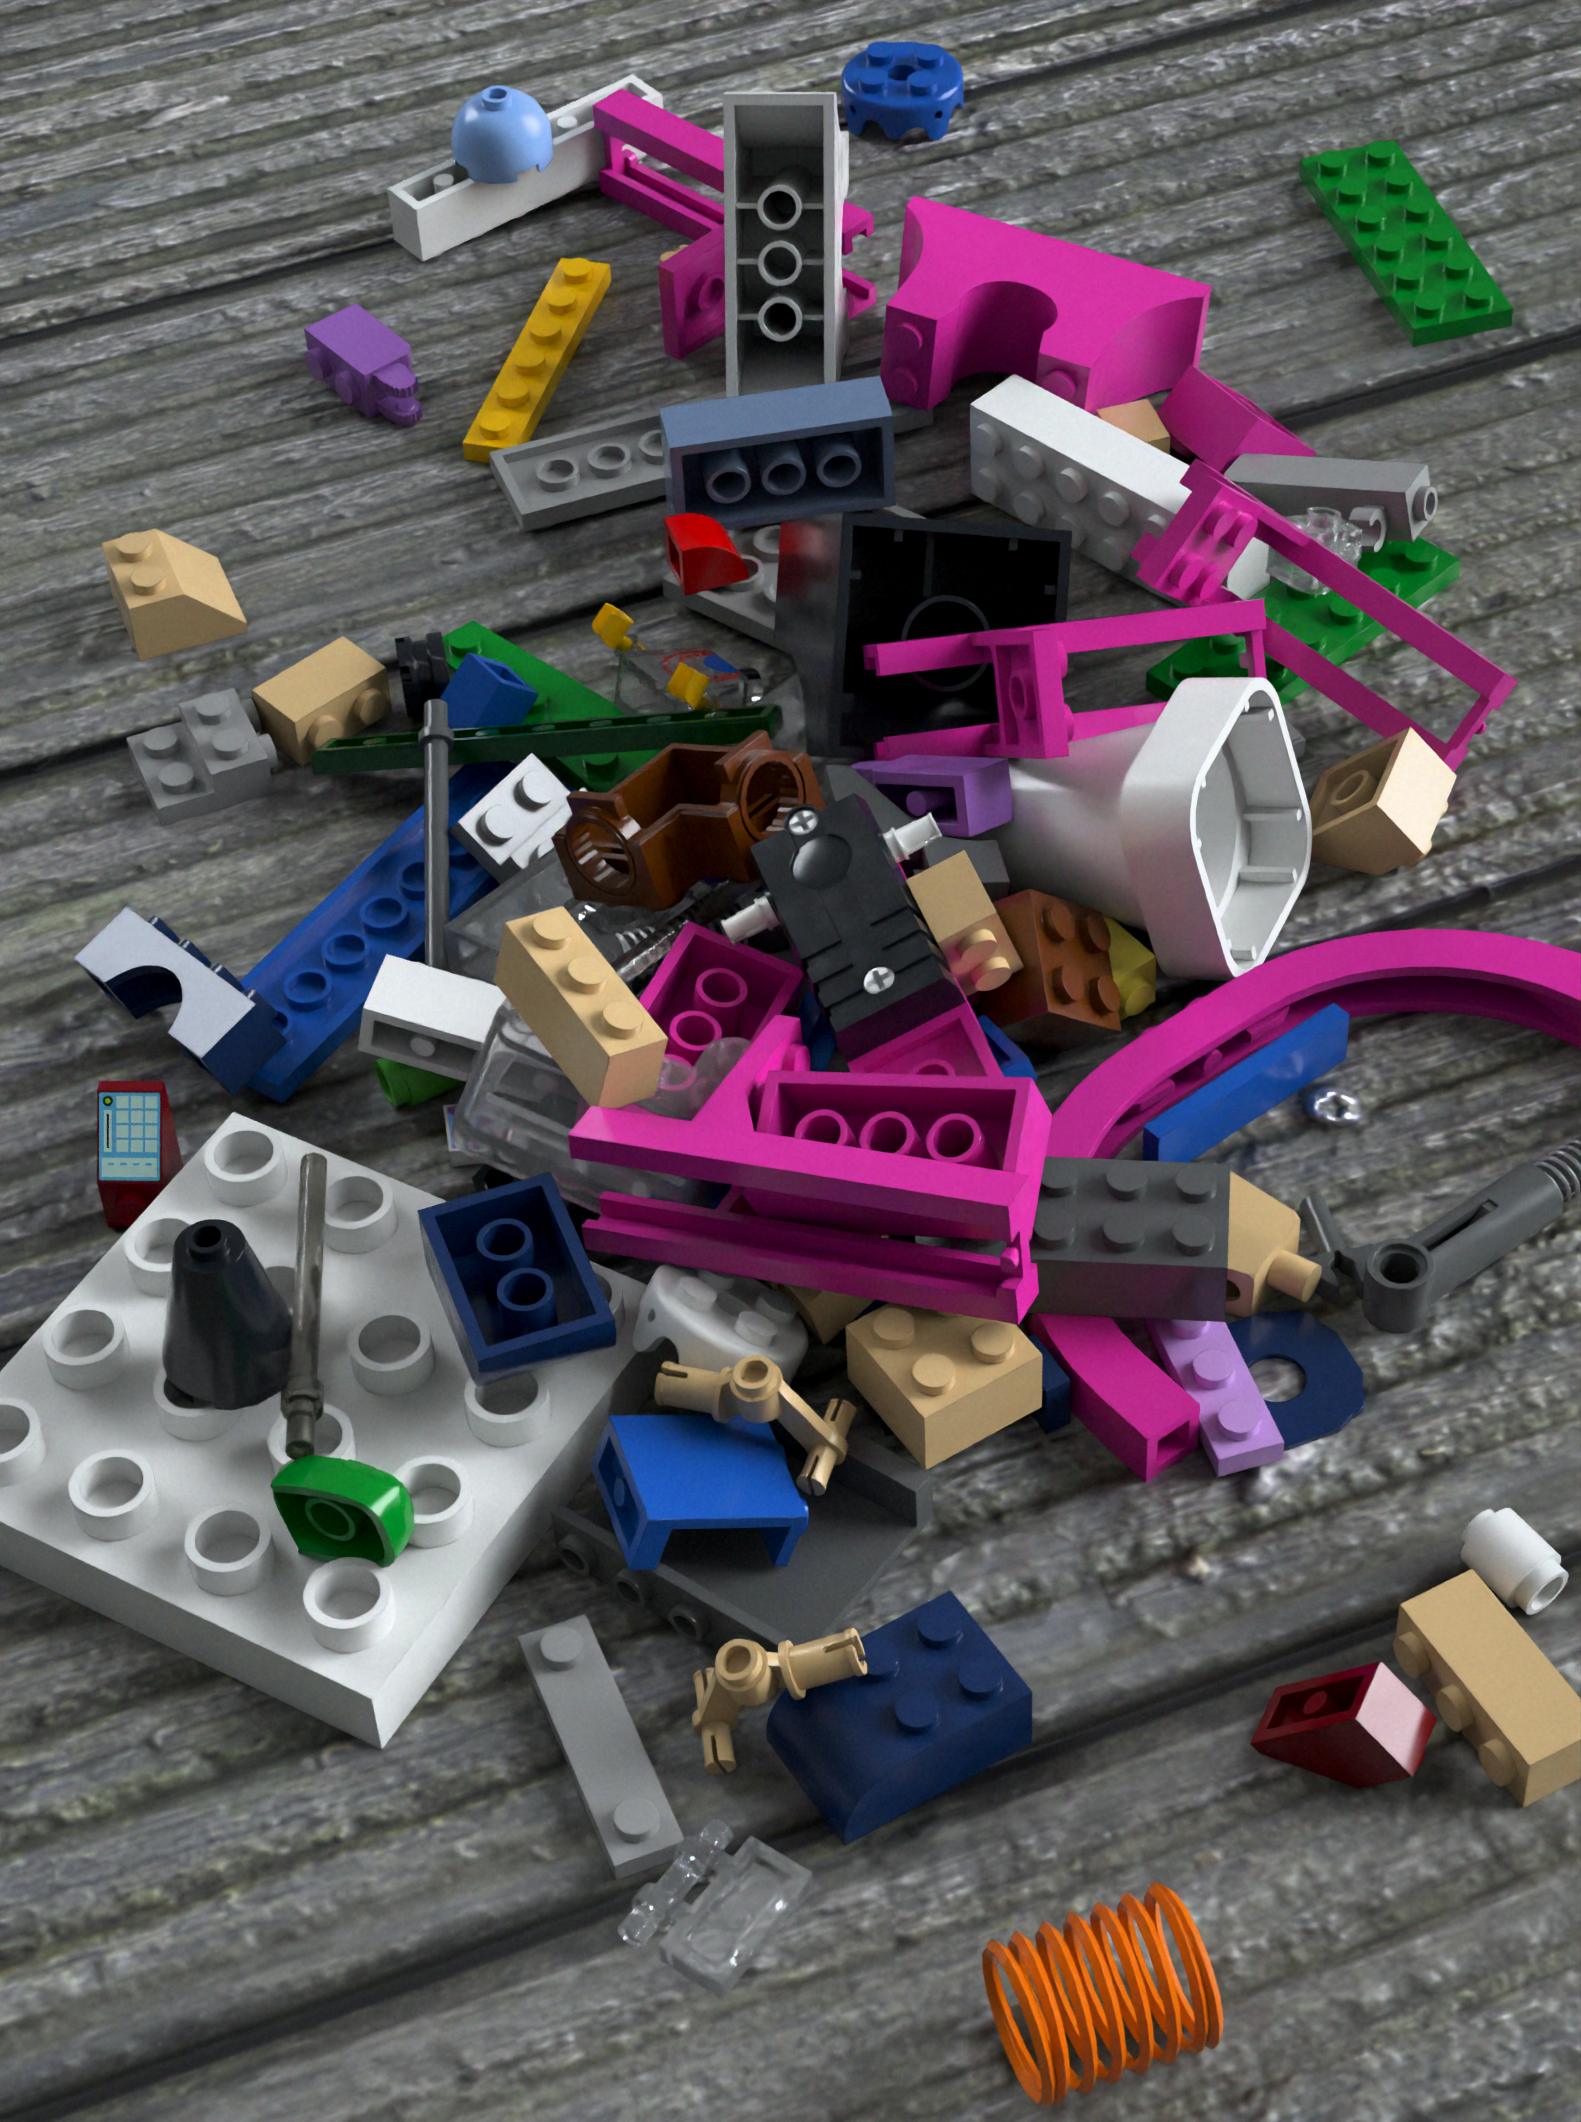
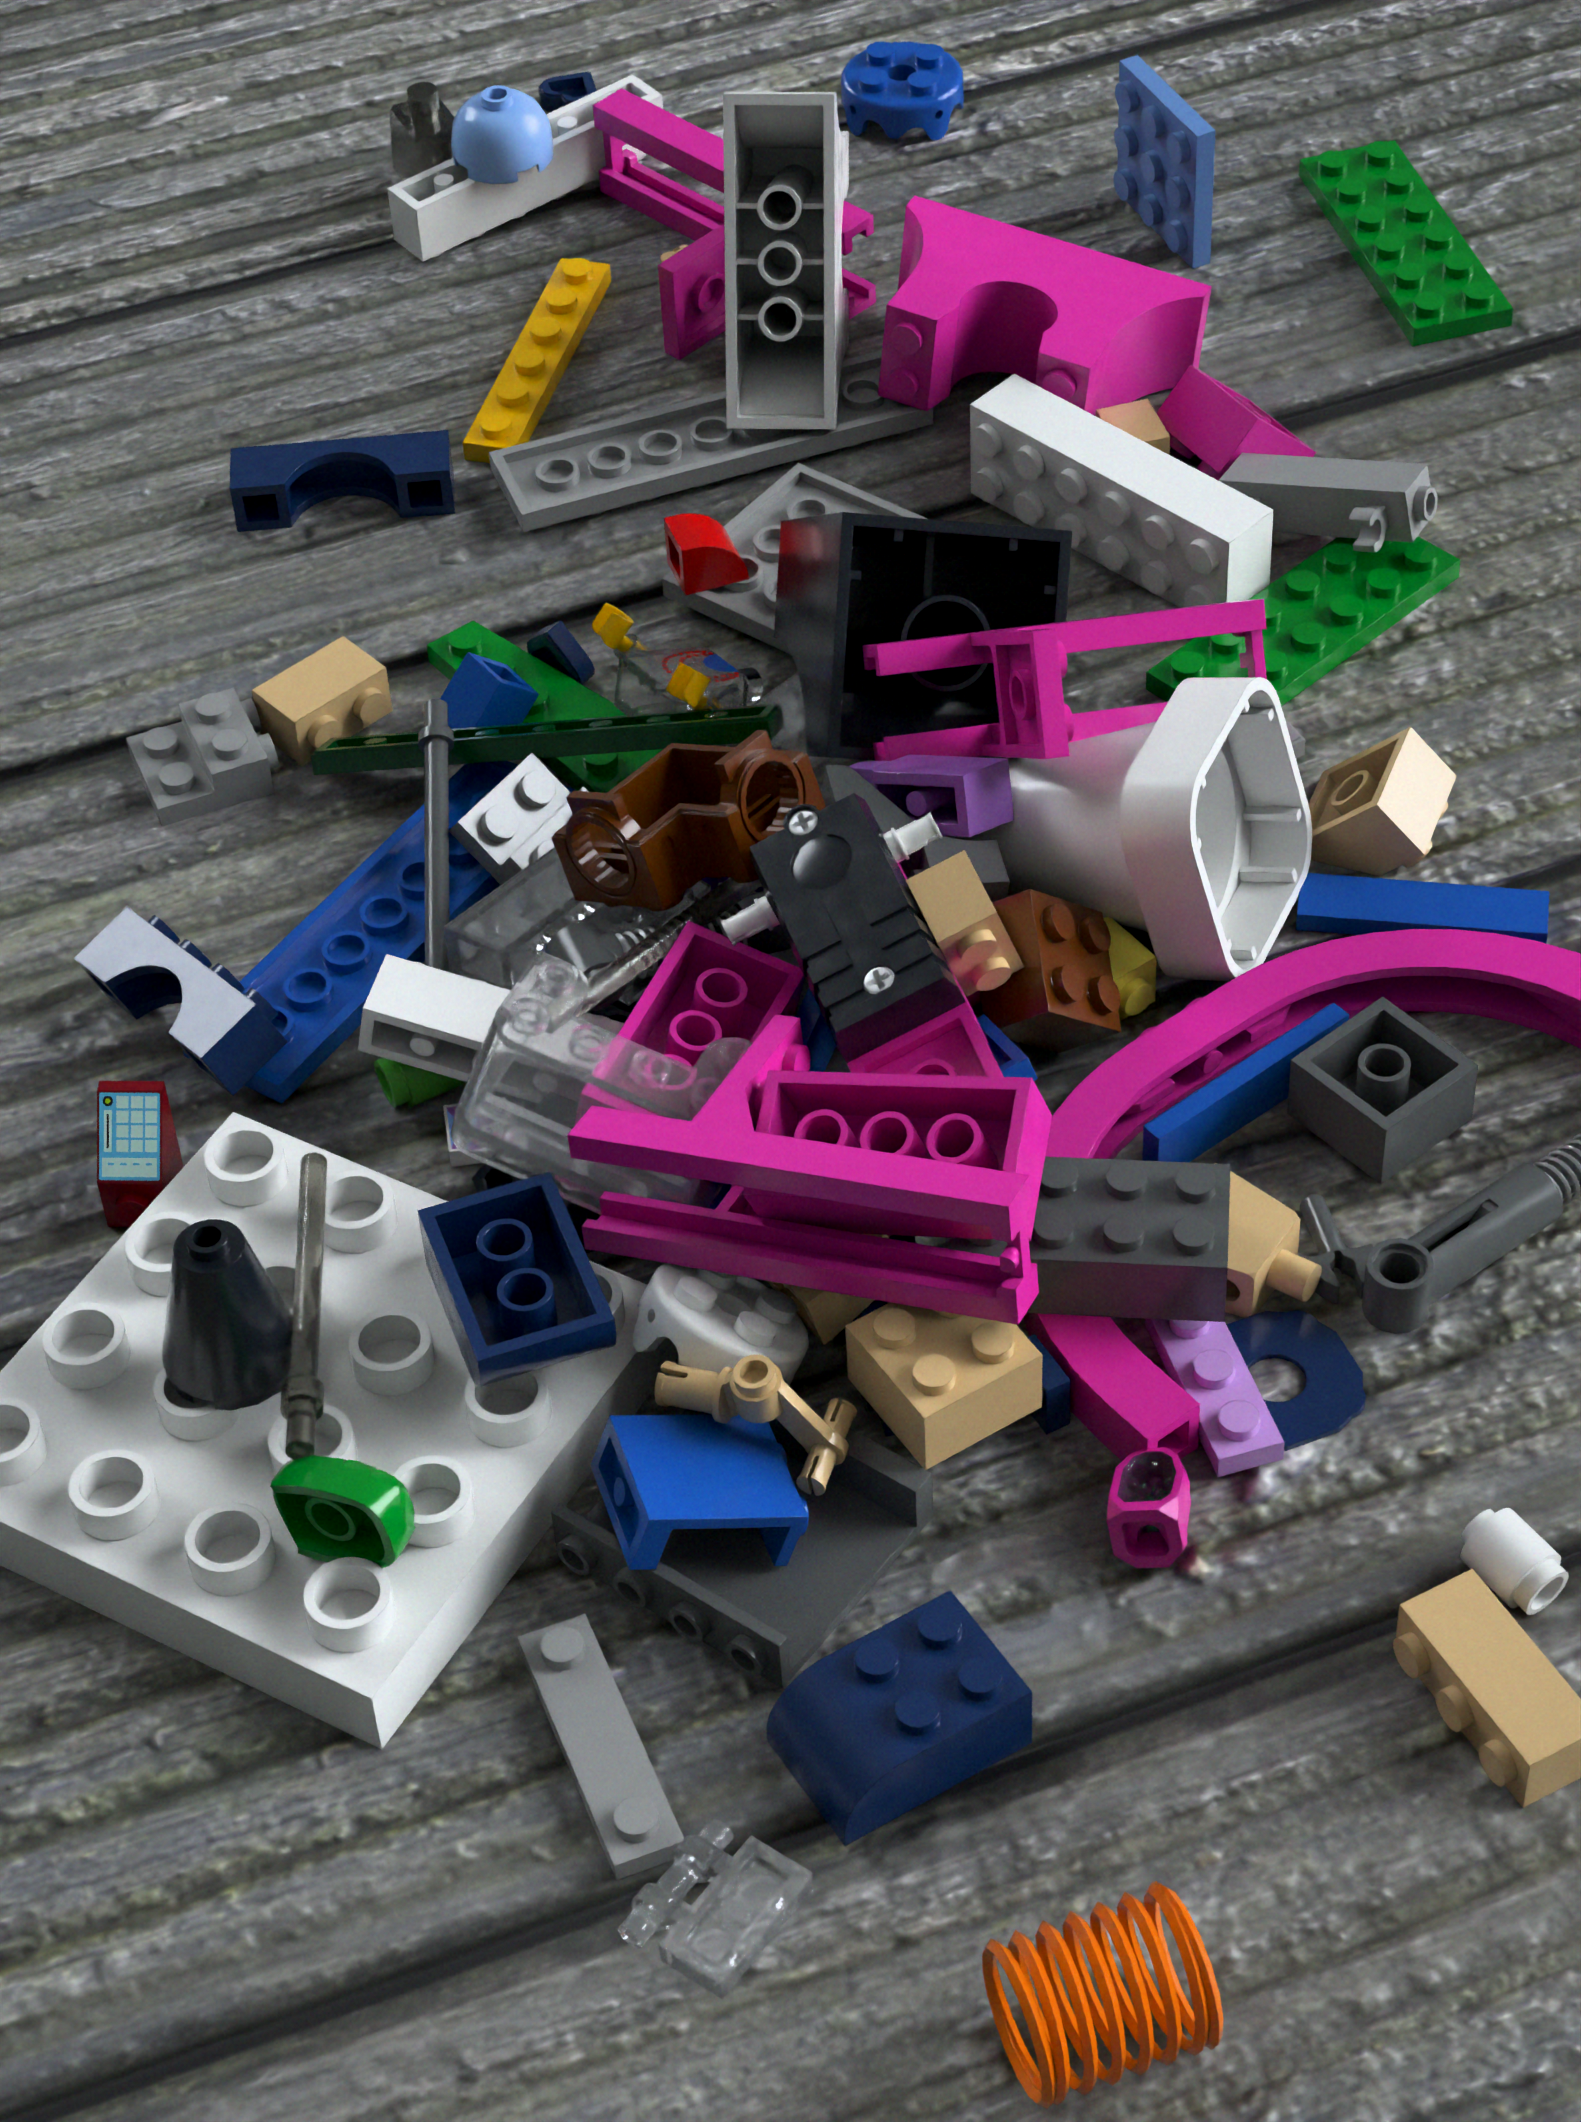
(169, 593): tan slope -> none
(284, 480): none -> dark blue arch
(364, 364): medium lavender hinge -> none
(420, 131): none -> clear smoke torso
(421, 671): black wheel -> none
(561, 651): none -> dark blue tile
(565, 89): none -> dark blue tile
(580, 1009): tan brick -> none
(751, 1676): tan pin -> none
(781, 454): sand blue brick -> none
(1149, 1508): none -> dark pink rock
(1164, 161): none -> medium blue plate
(1210, 538): dark pink piece -> none
(1330, 530): clear brick -> none
(1347, 1726): dark red slope -> none
(1382, 905): none -> blue tile
(1382, 1089): none -> dark grey brick

